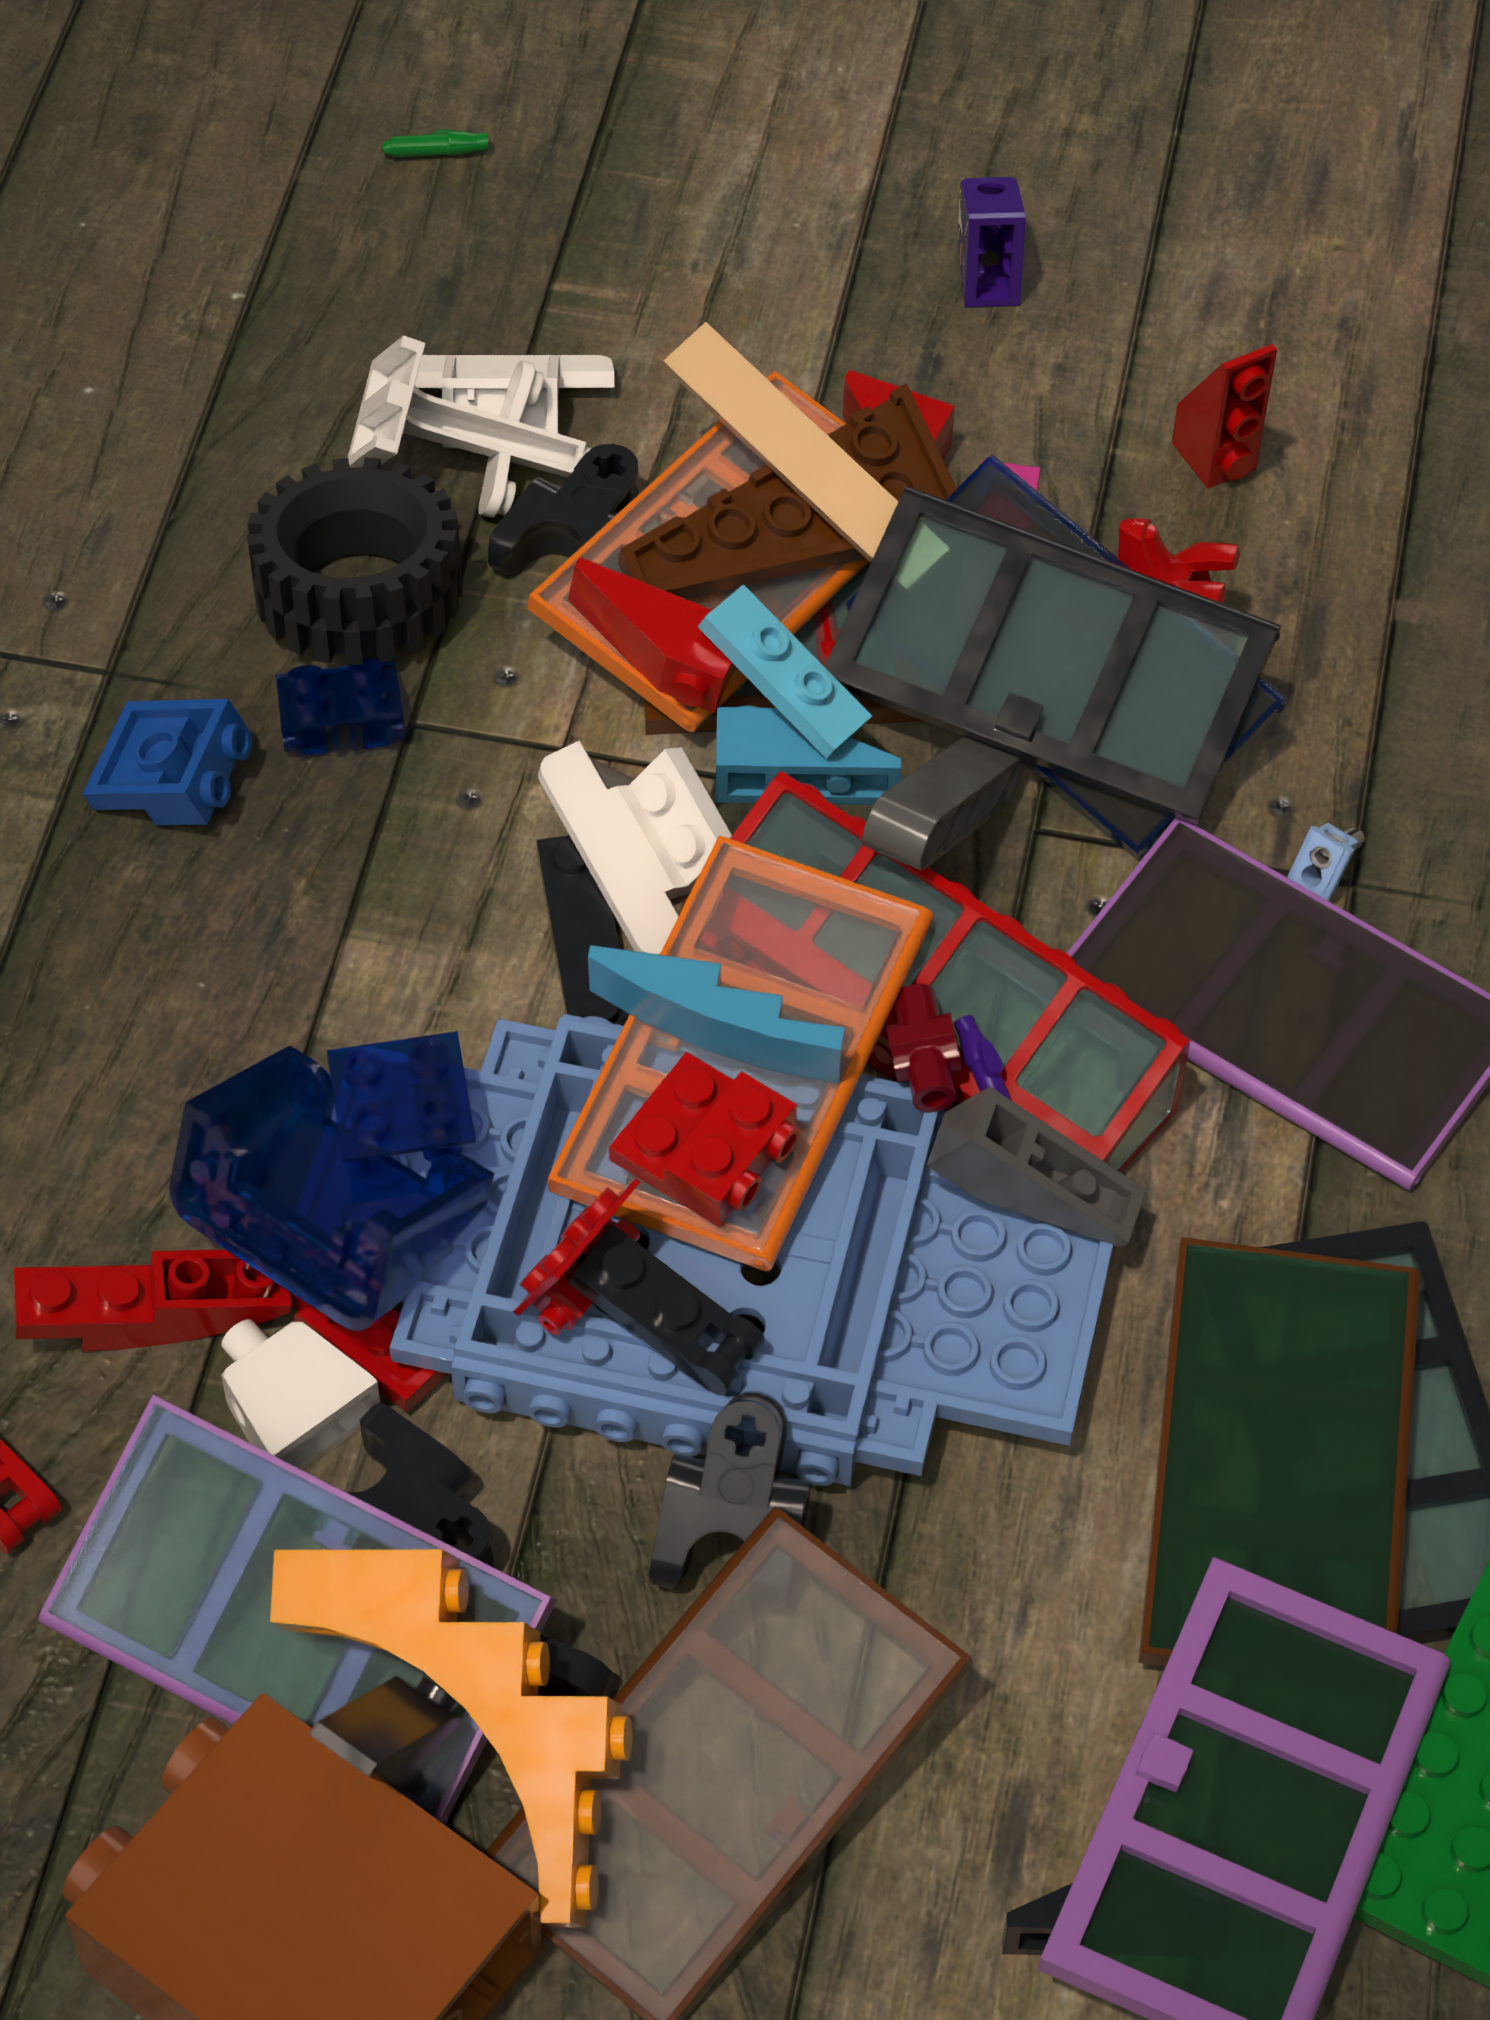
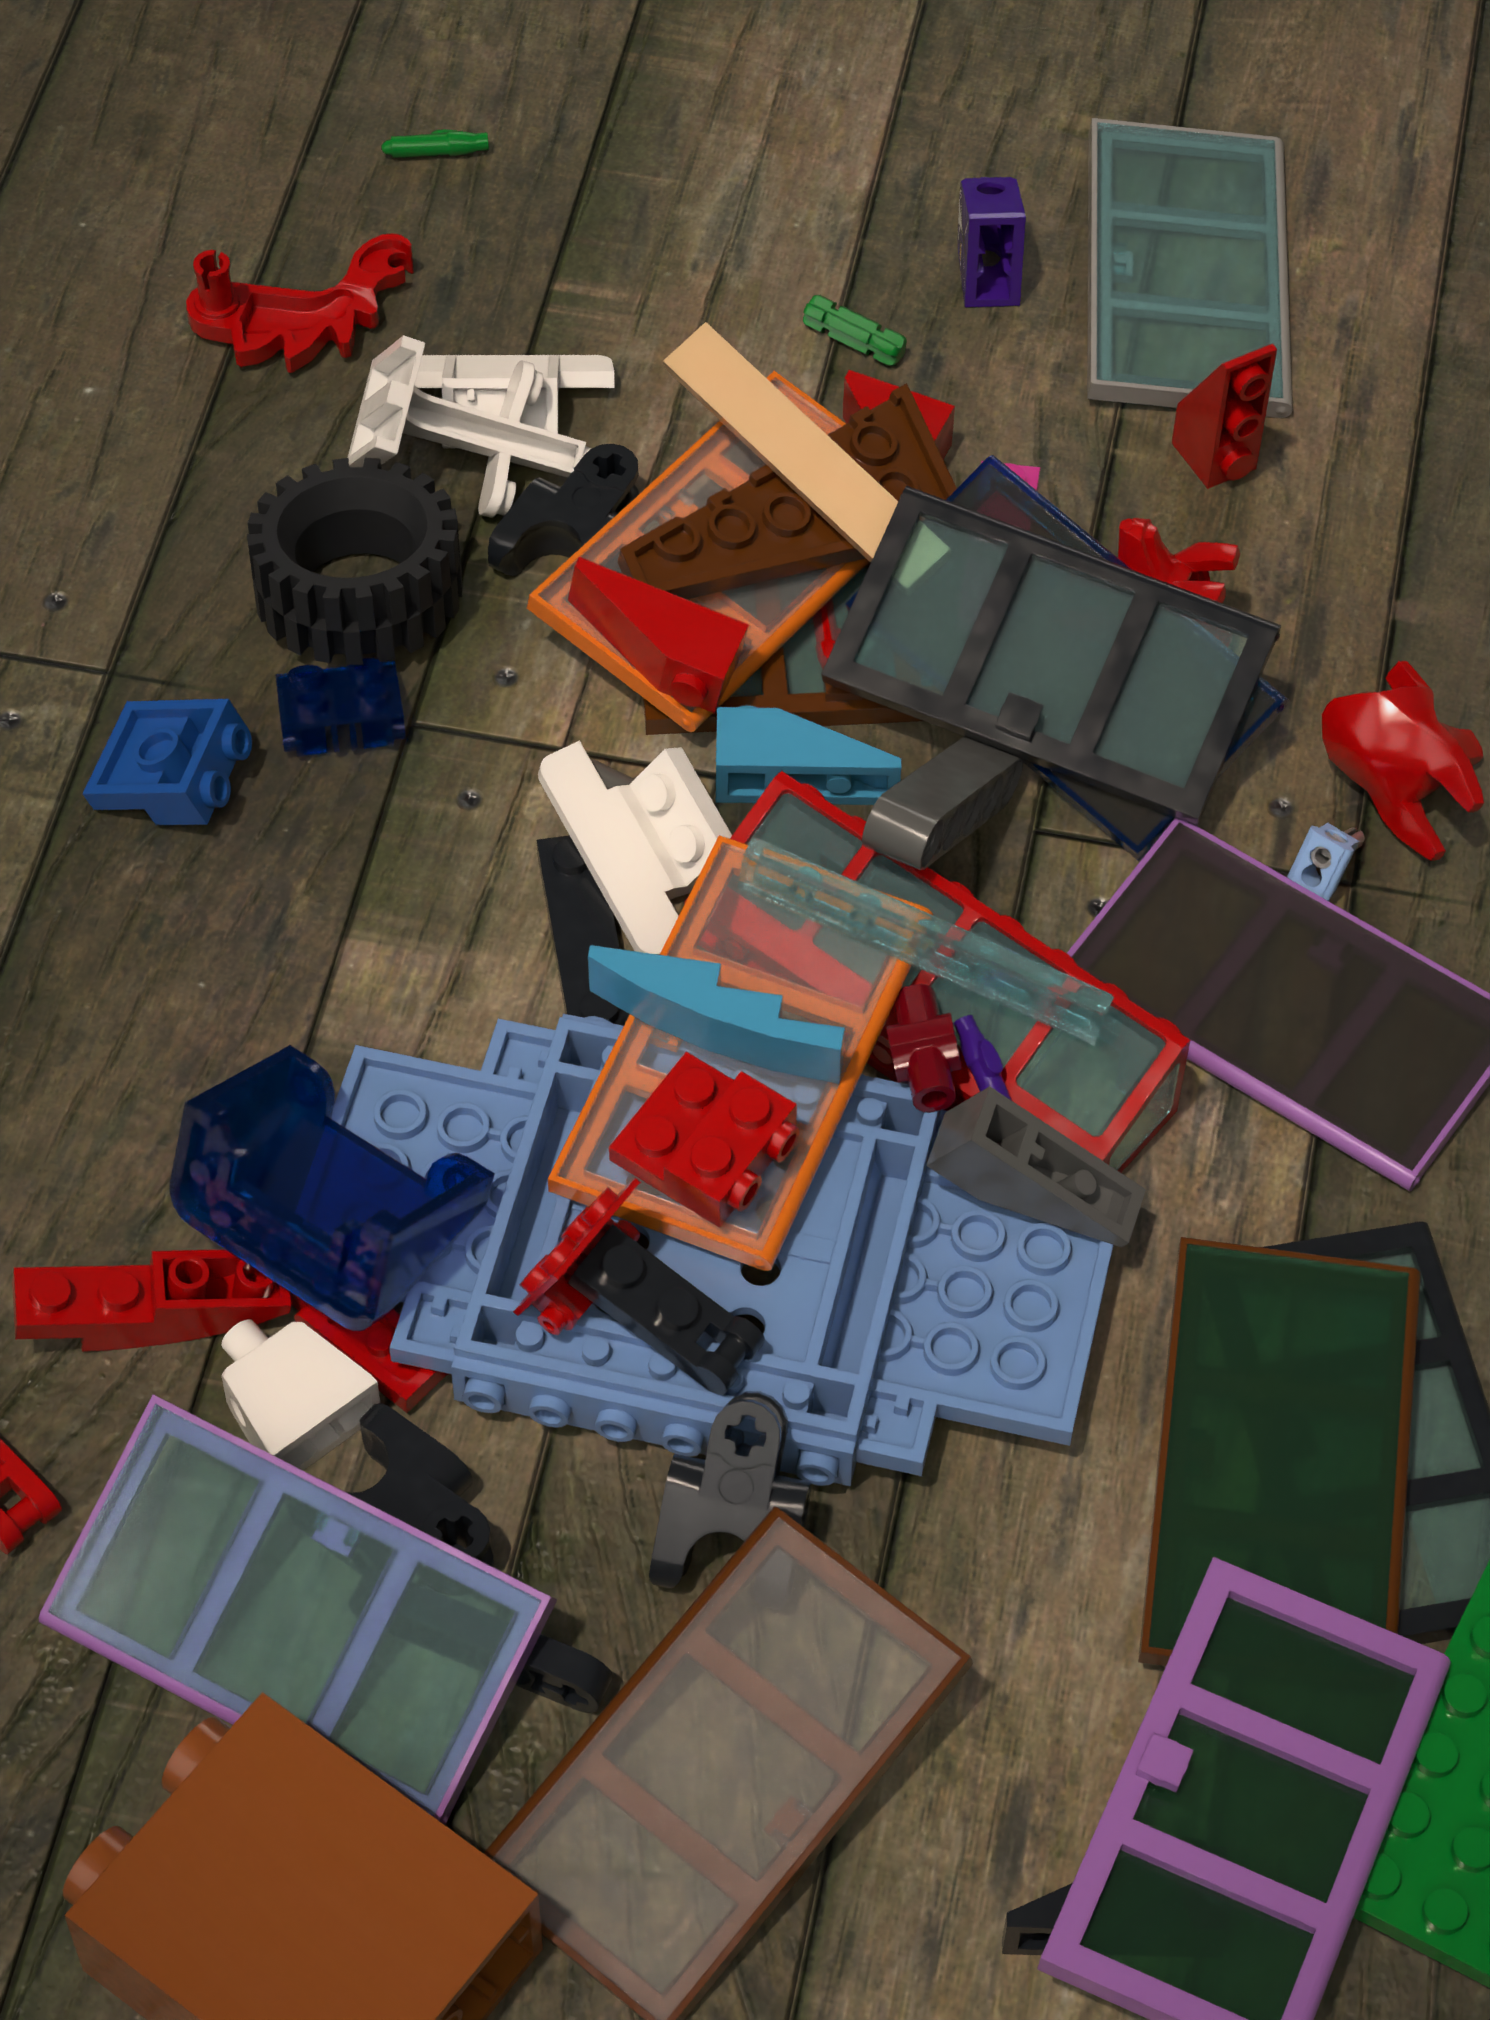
(301, 322): none -> red animal
(395, 1732): black slope -> none
(401, 1098): clear blue hinge -> none
(493, 1669): light orange arch -> none
(784, 671): medium azure plate -> none
(854, 330): none -> green axle
(924, 941): none -> clear light blue tile
(1183, 260): none -> clear light blue door
(1403, 754): none -> red piece

